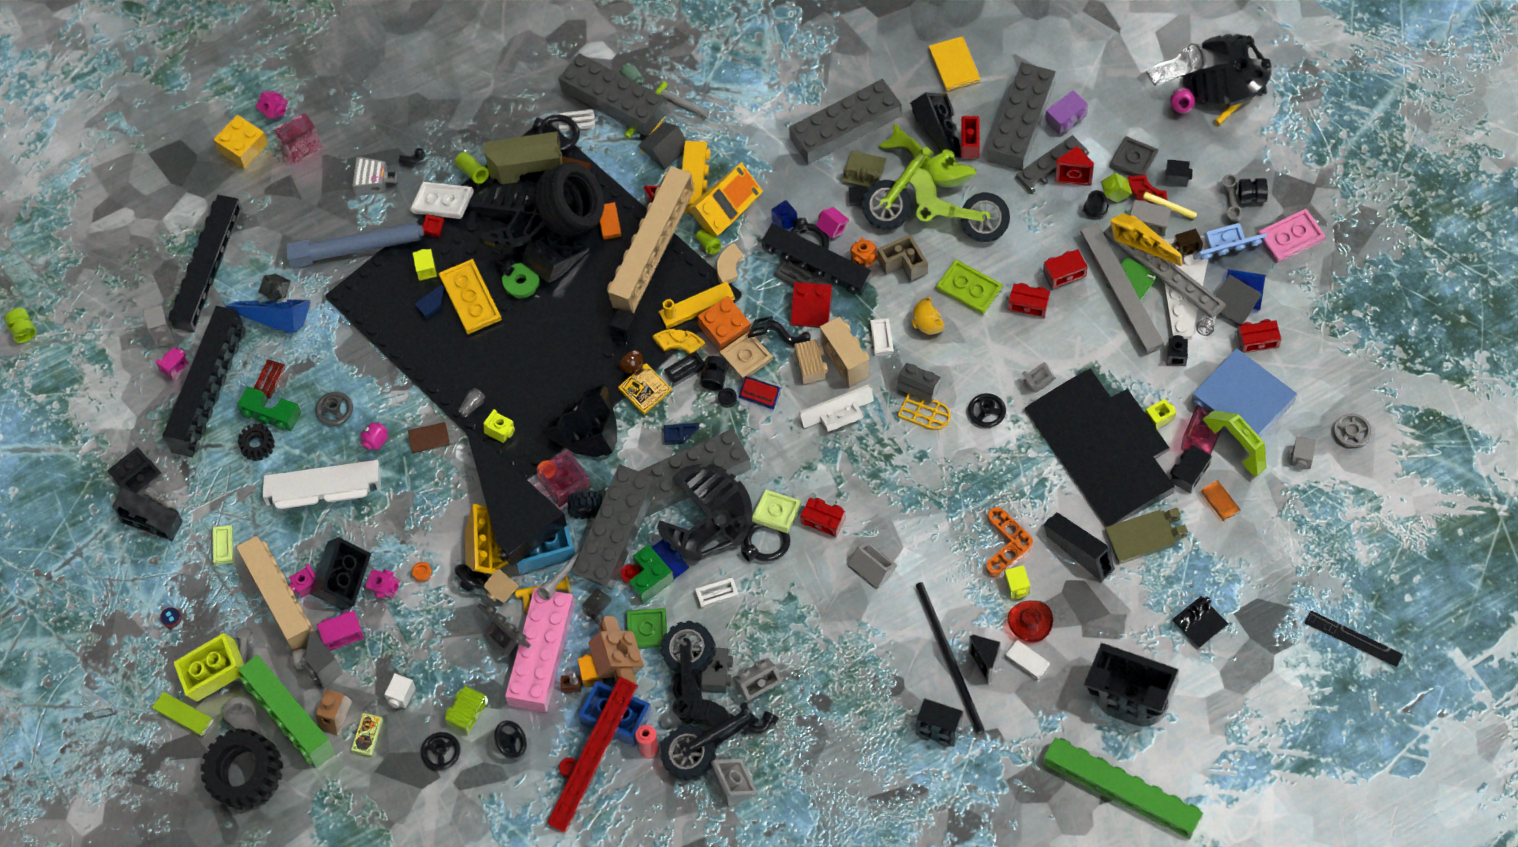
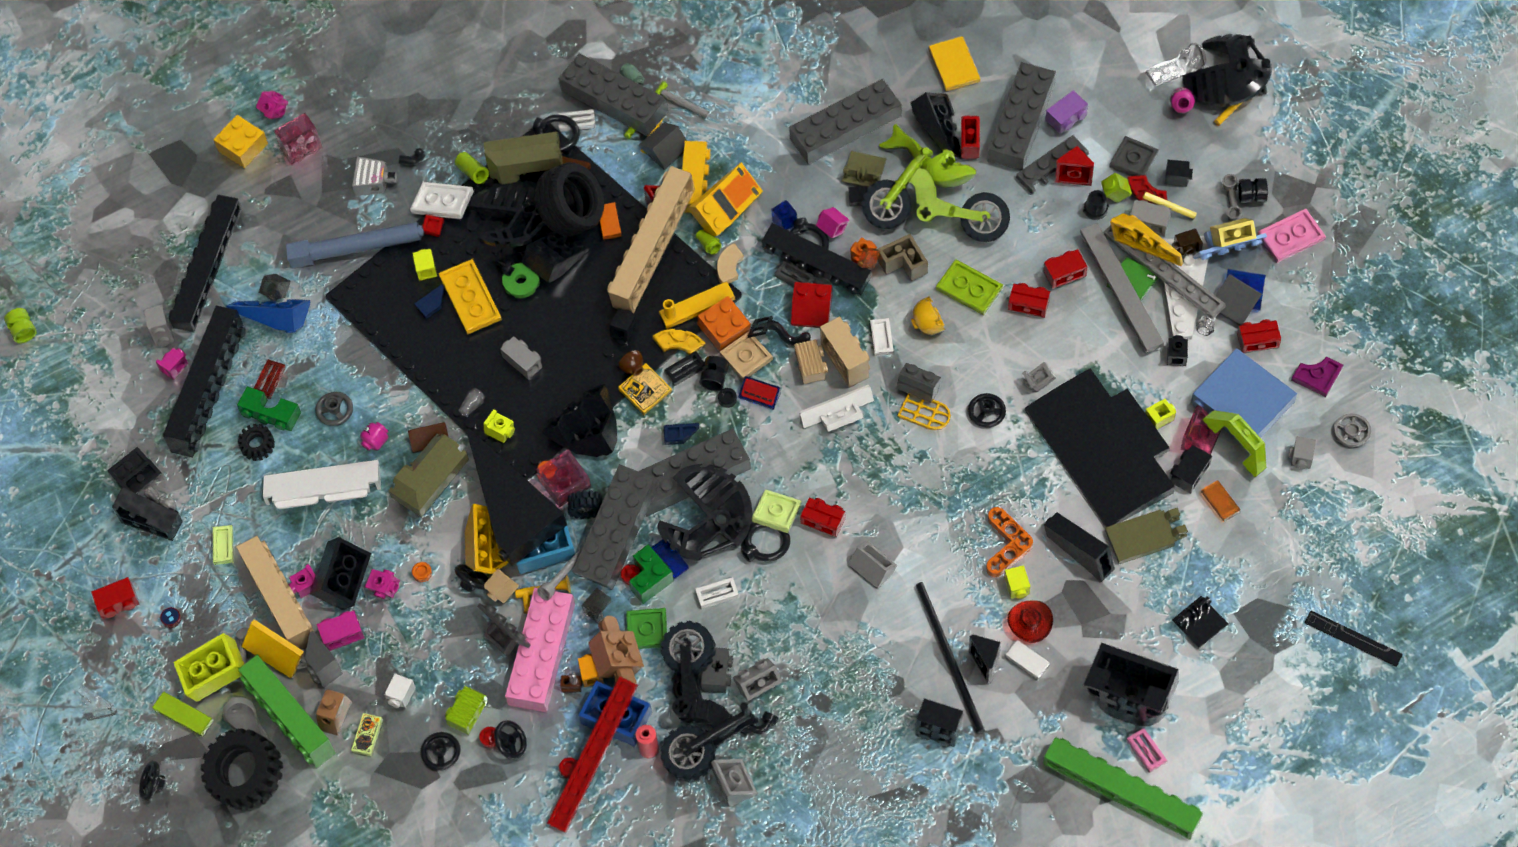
(115, 598): none -> red brick
(153, 781): none -> black piece
(272, 648): none -> yellow tile
(428, 475): none -> olive brick
(487, 737): none -> red tile
(520, 357): none -> light grey brick
(868, 258): none -> clear orange tile
(1156, 764): none -> bright pink tile
(1233, 232): none -> light yellow brick
(1318, 376): none -> magenta tile

